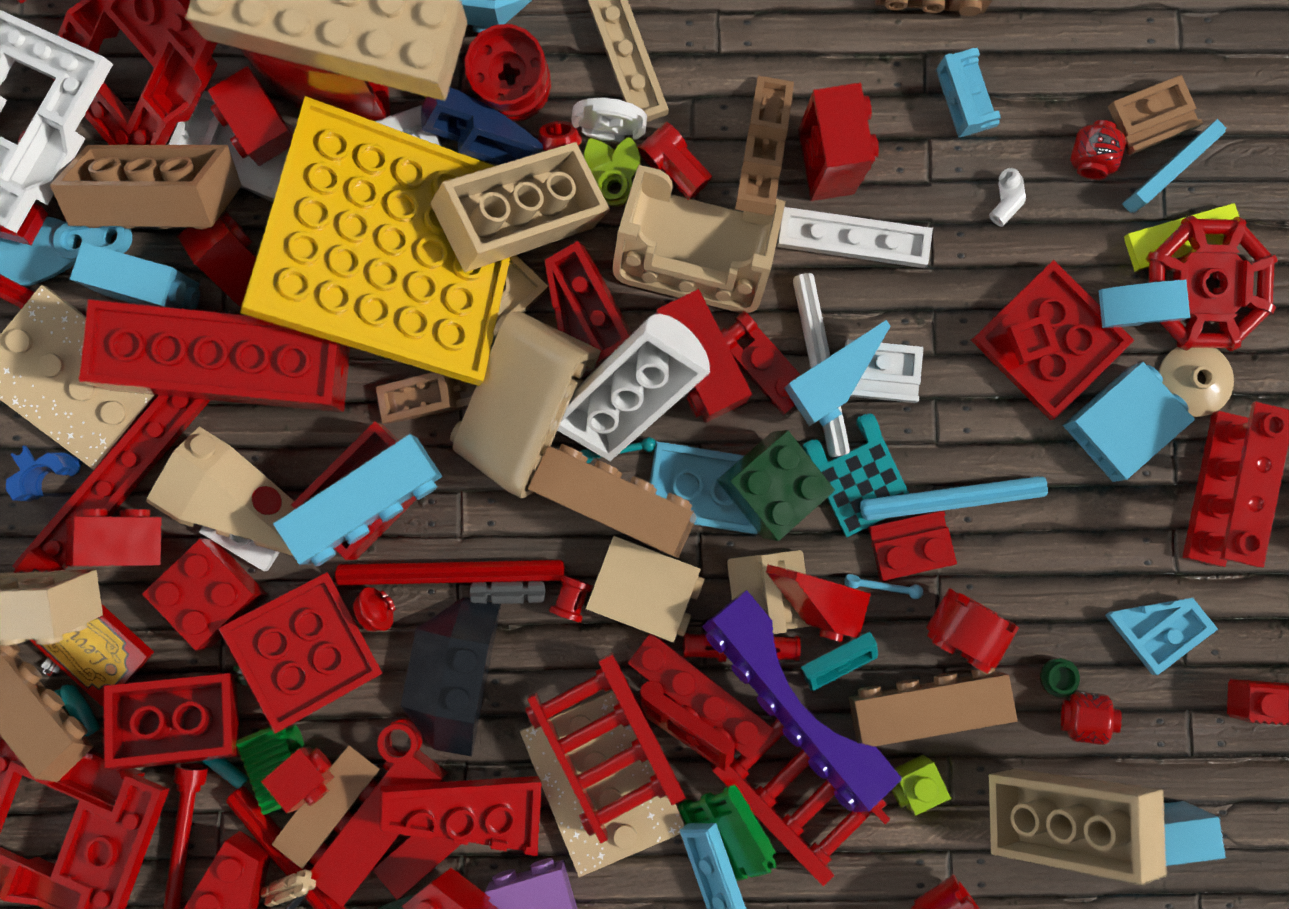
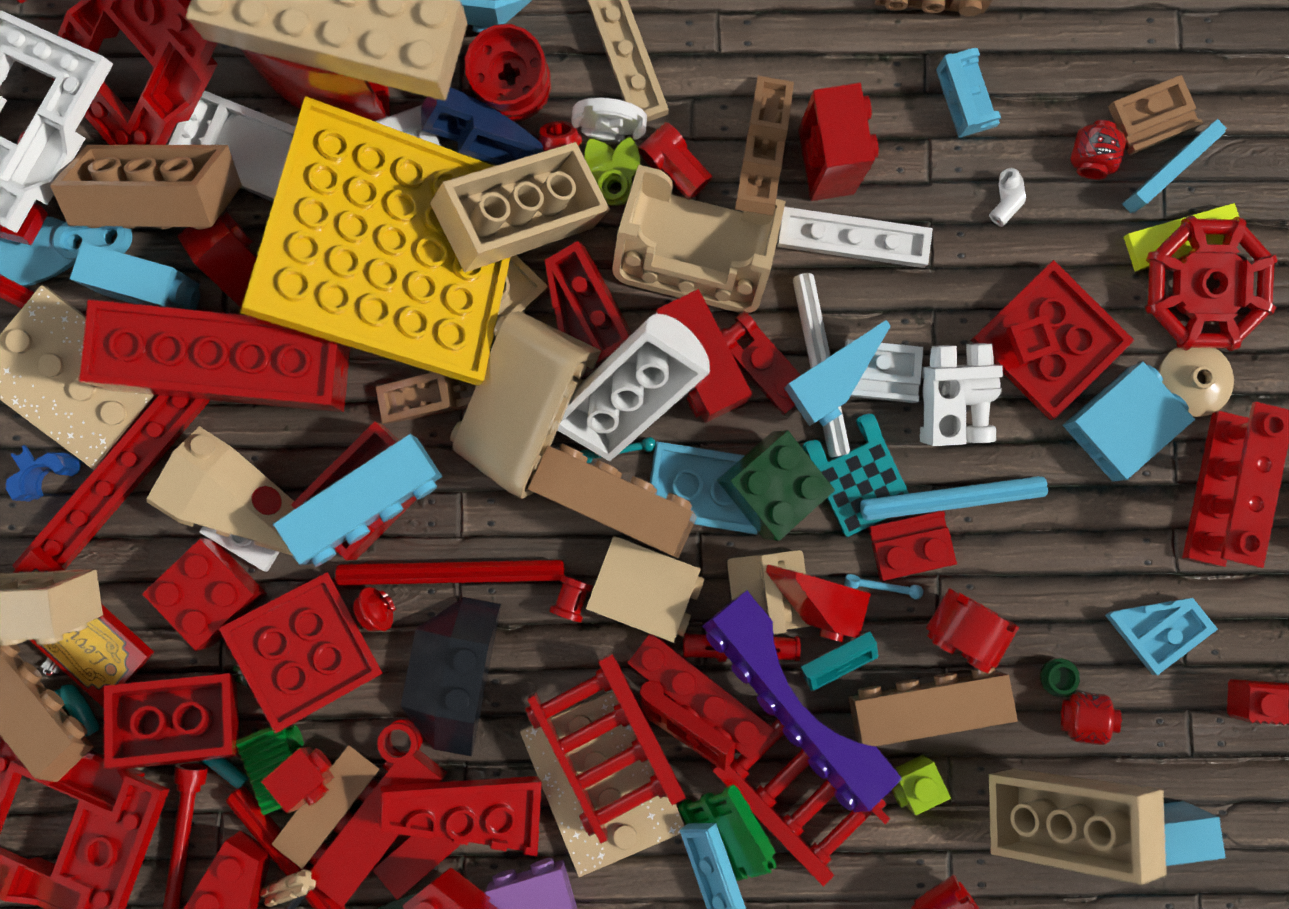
(113, 541): red brick -> none
(251, 116): red brick -> none
(507, 592): dark grey axle -> none
(952, 387): none -> white hips
(1144, 303): medium azure slope -> none

